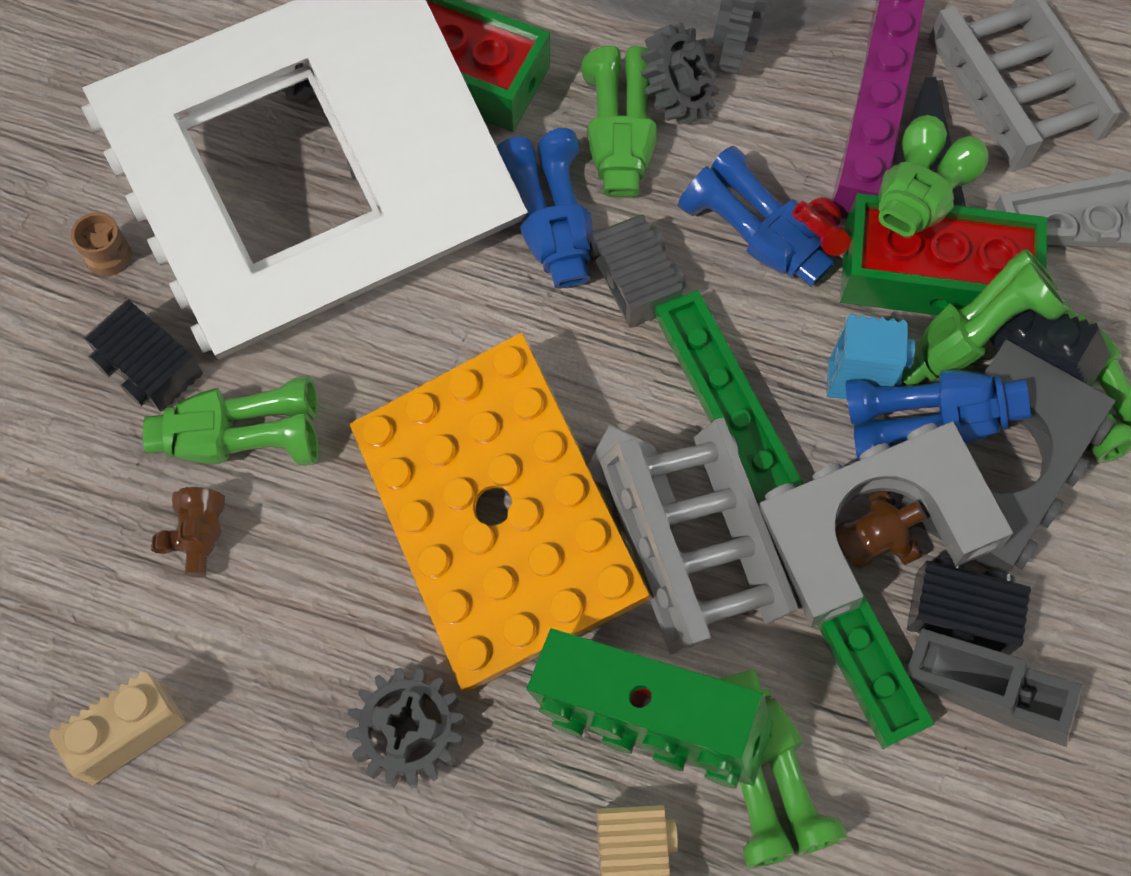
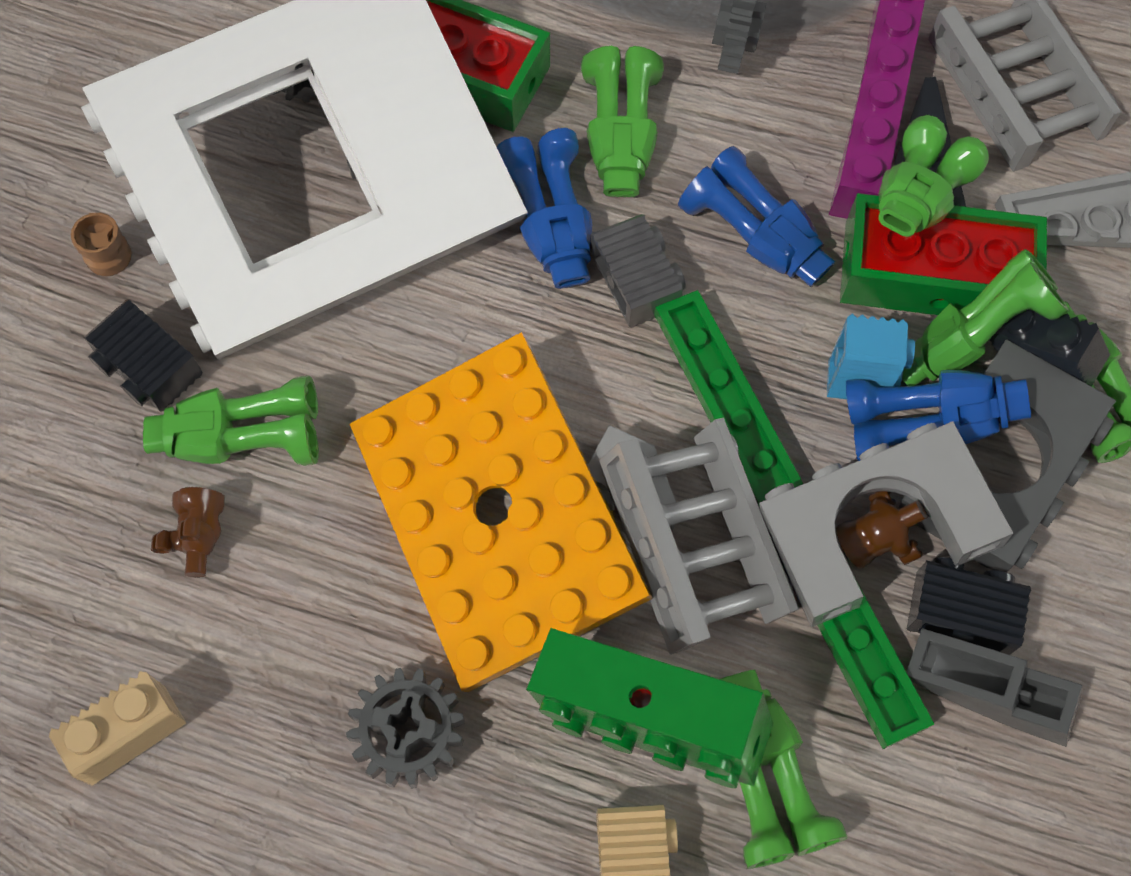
(682, 76): dark grey gear -> none
(823, 219): red piece -> none

